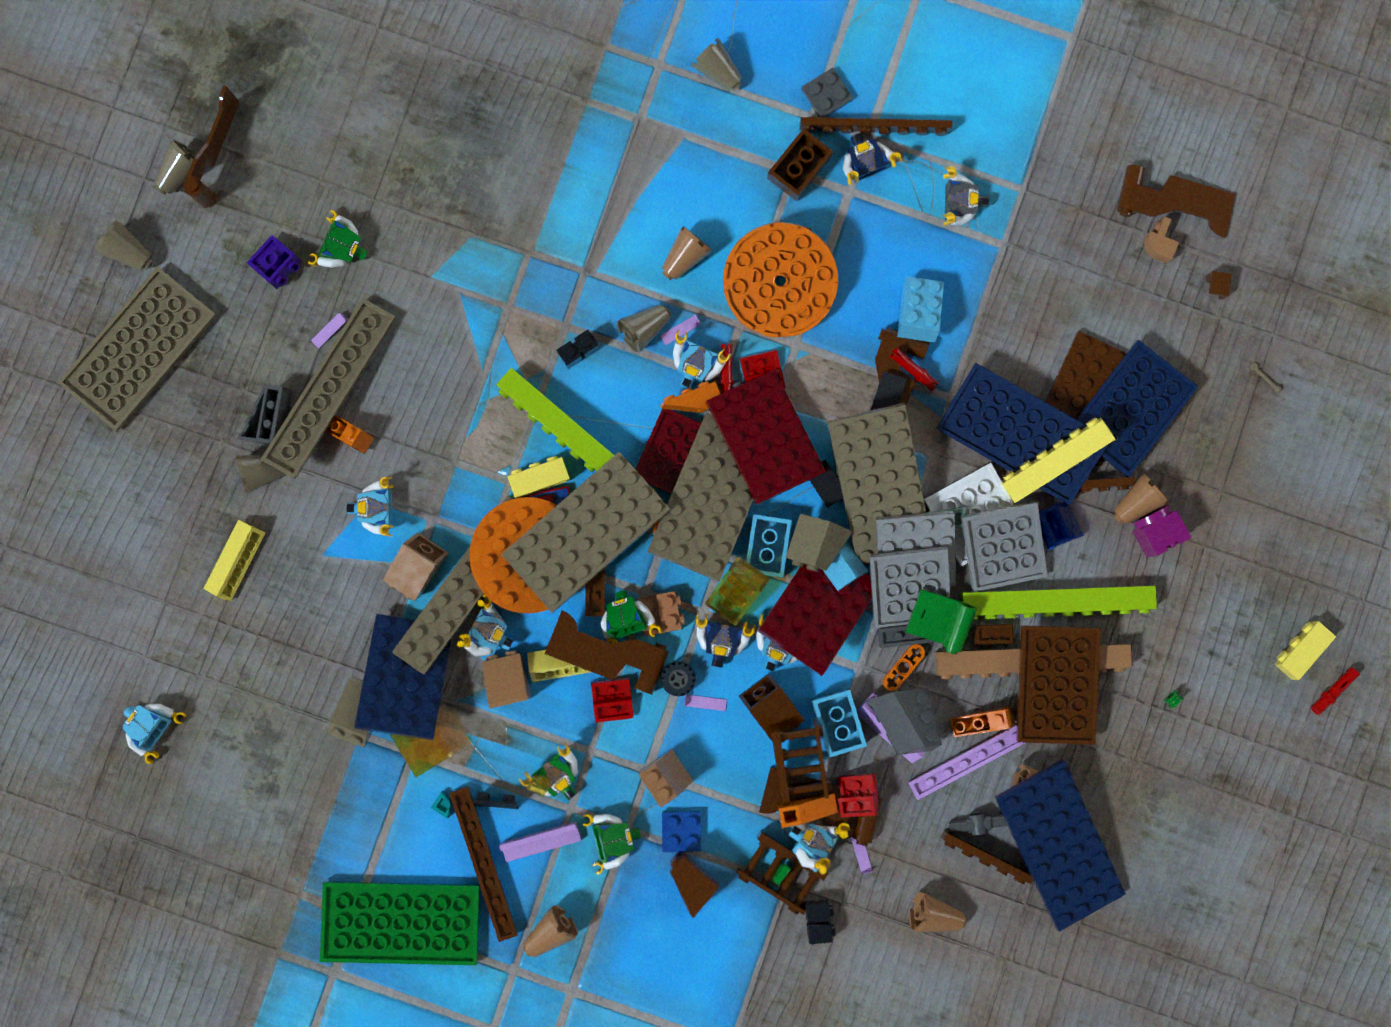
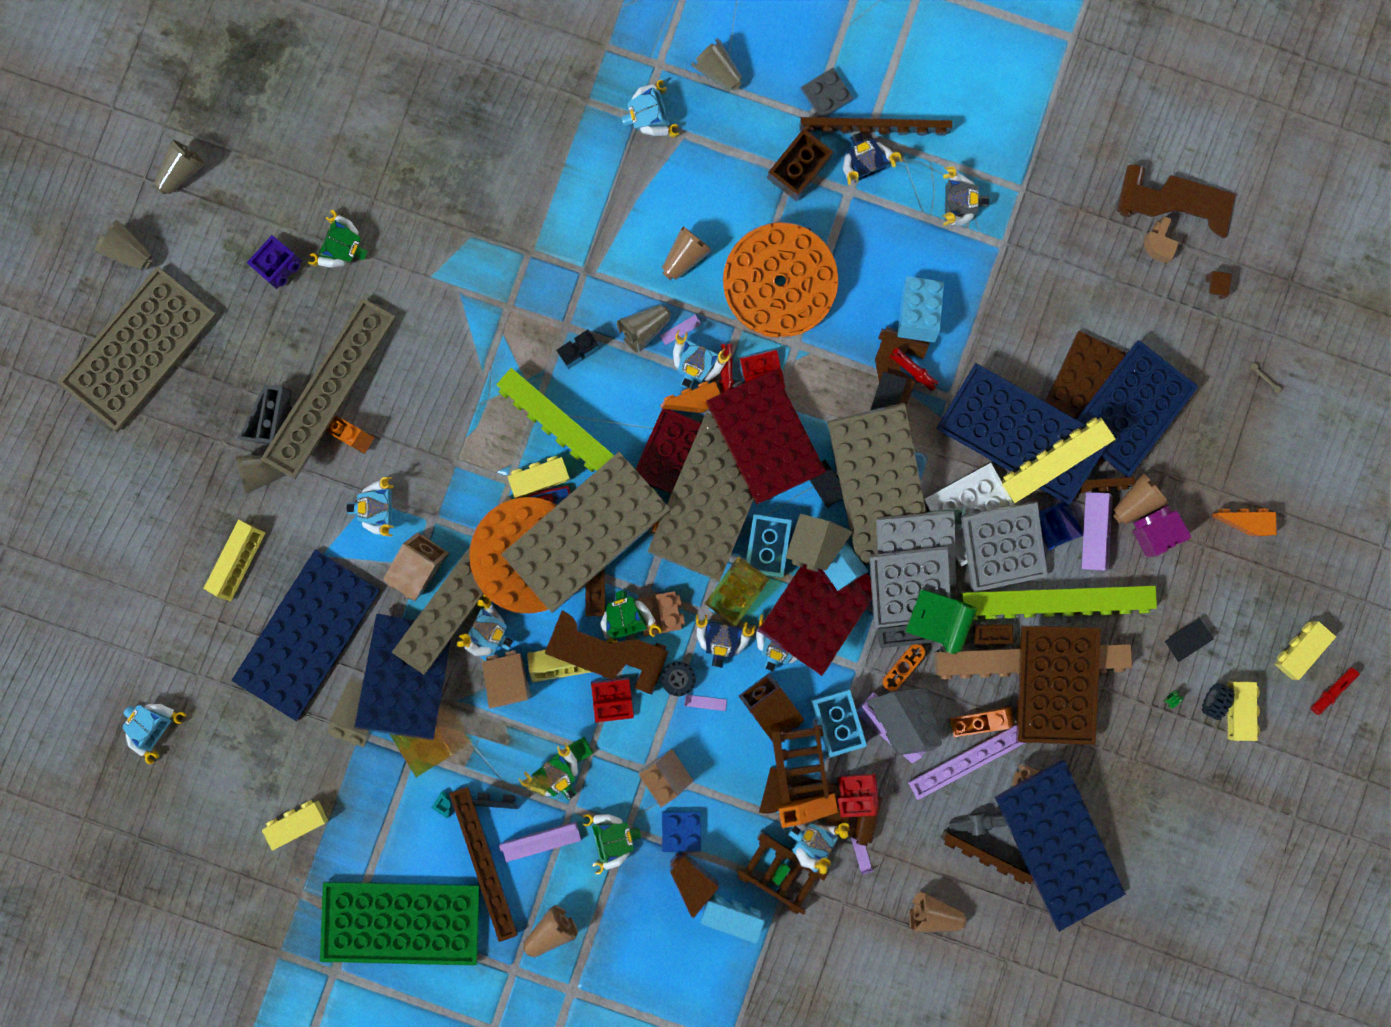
(209, 152): reddish brown door -> none
(294, 824): none -> light yellow brick
(306, 635): none -> dark blue plate
(329, 329): lavender piece -> none
(581, 749): none -> green tile
(648, 112): none -> torso
(732, 918): none -> medium azure brick
(818, 931): black piece -> none
(1097, 531): none -> lavender brick
(1189, 640): none -> black piece
(1218, 701): none -> black wheel
(1243, 712): none -> light yellow brick
(1251, 523): none -> orange slope

